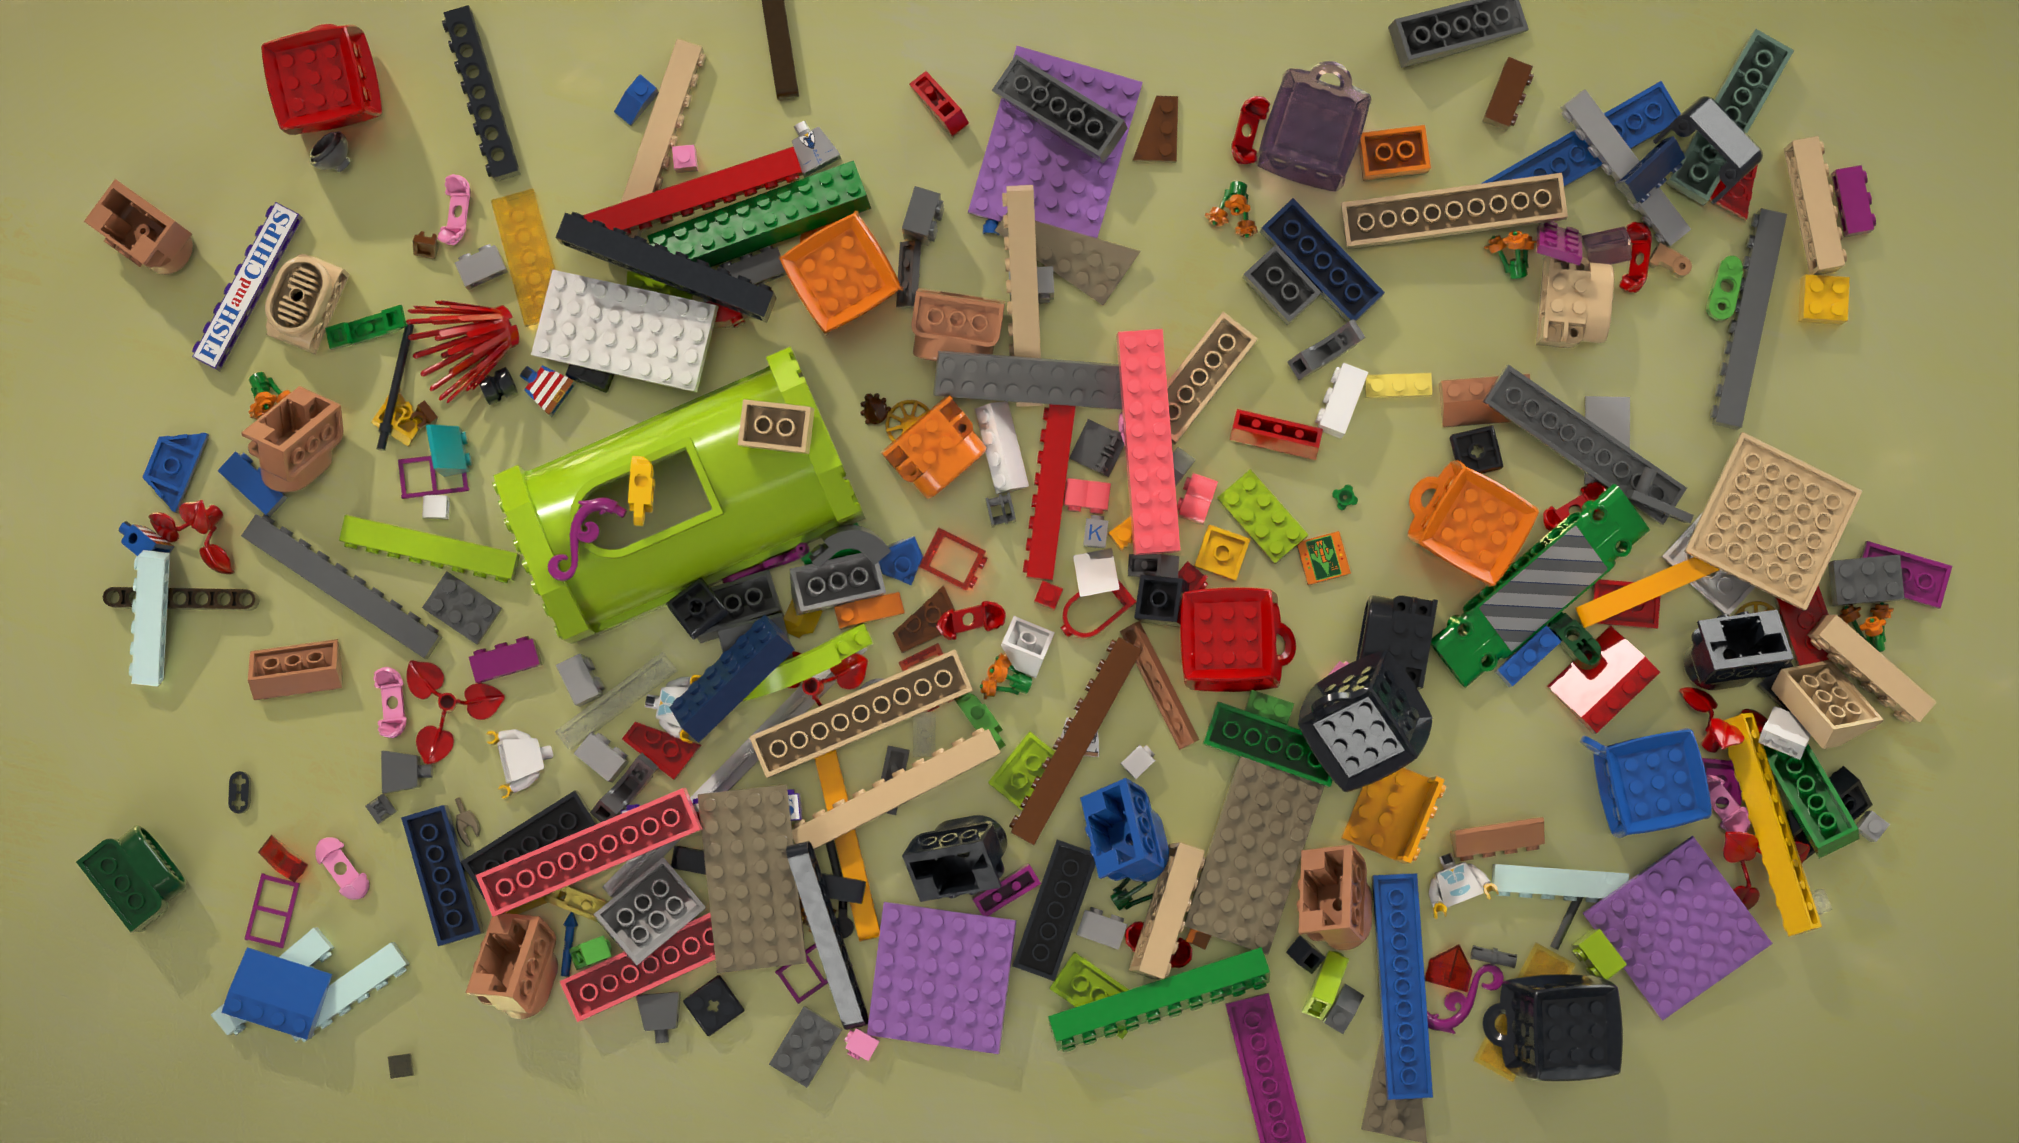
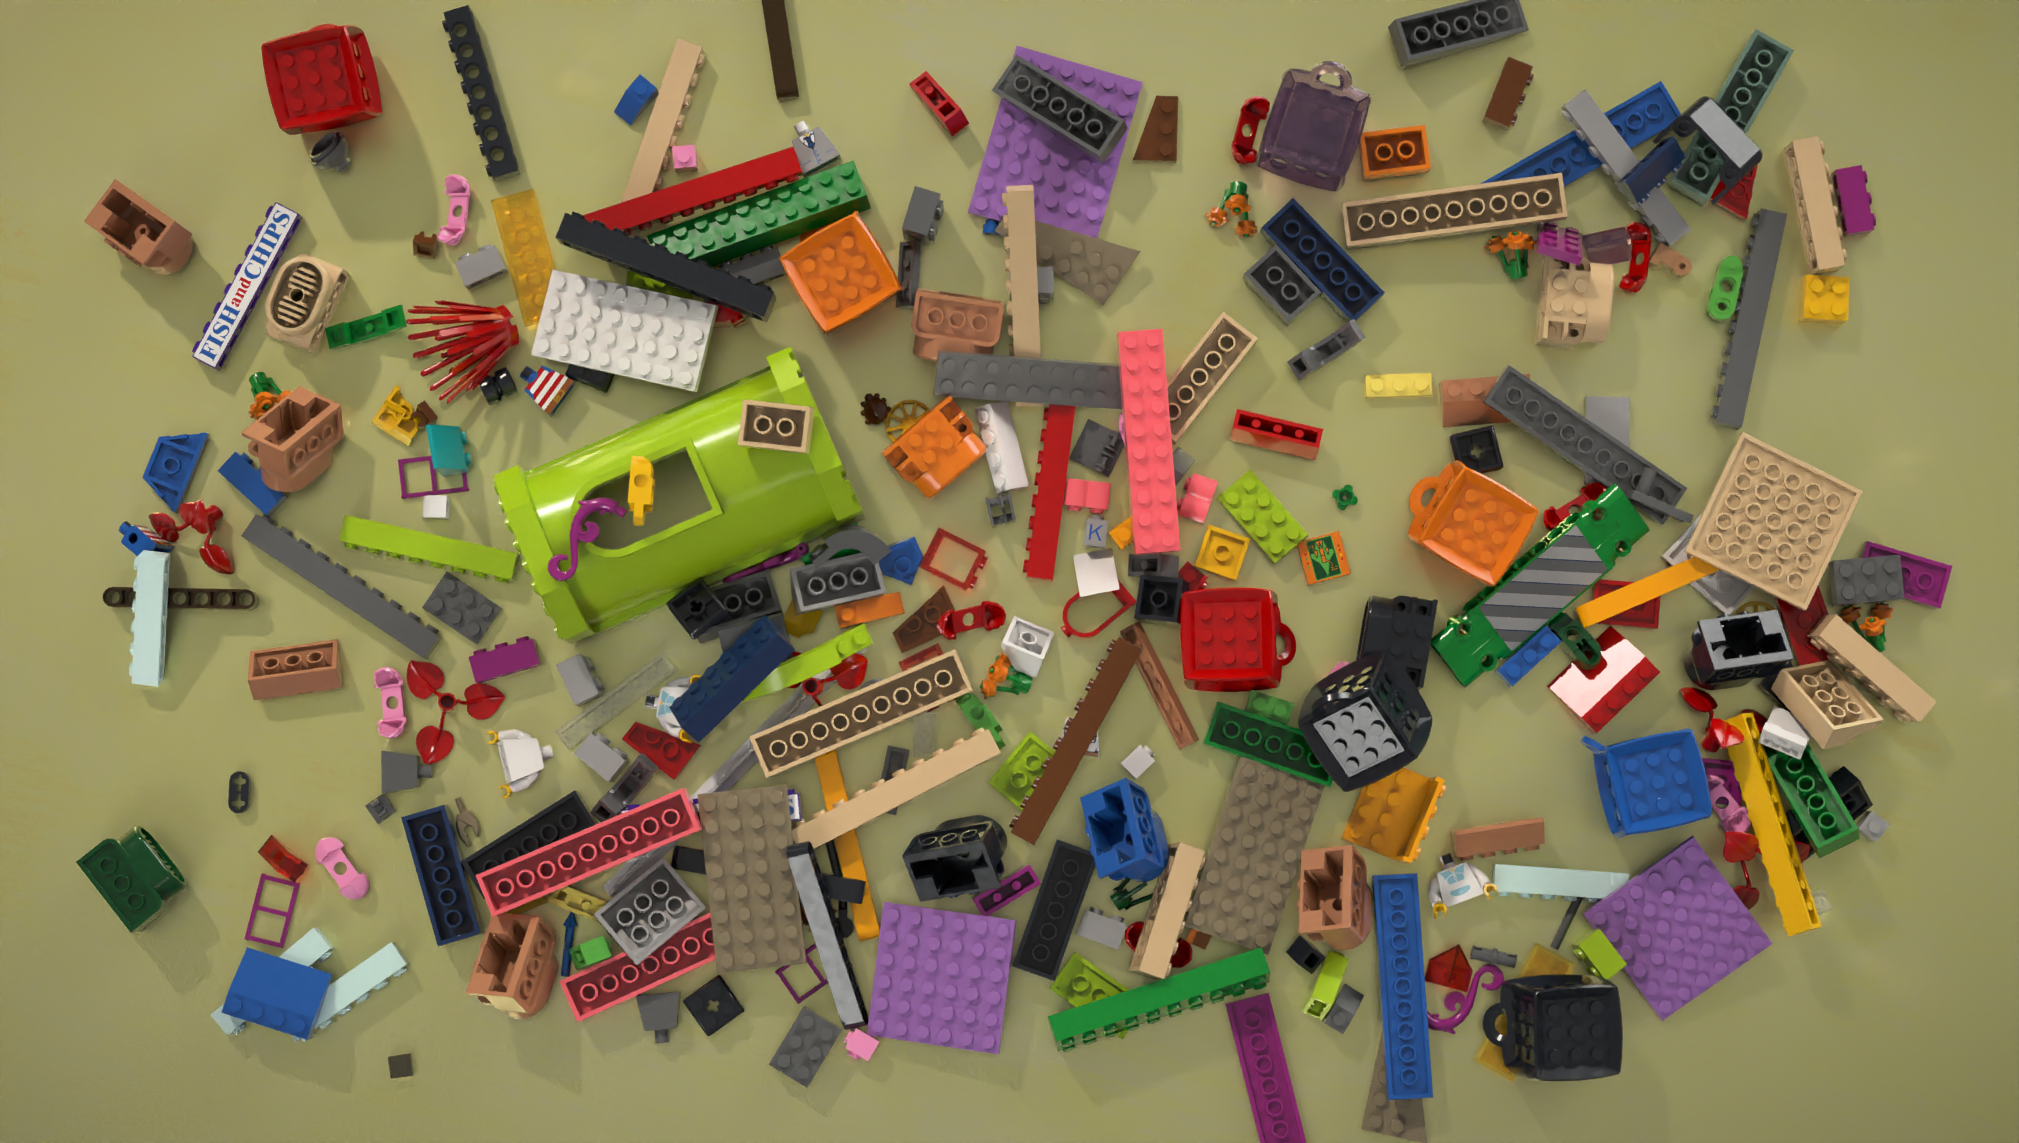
(385, 427): black bar -> none
(1048, 595): red brick -> none
(1341, 400): white brick -> none

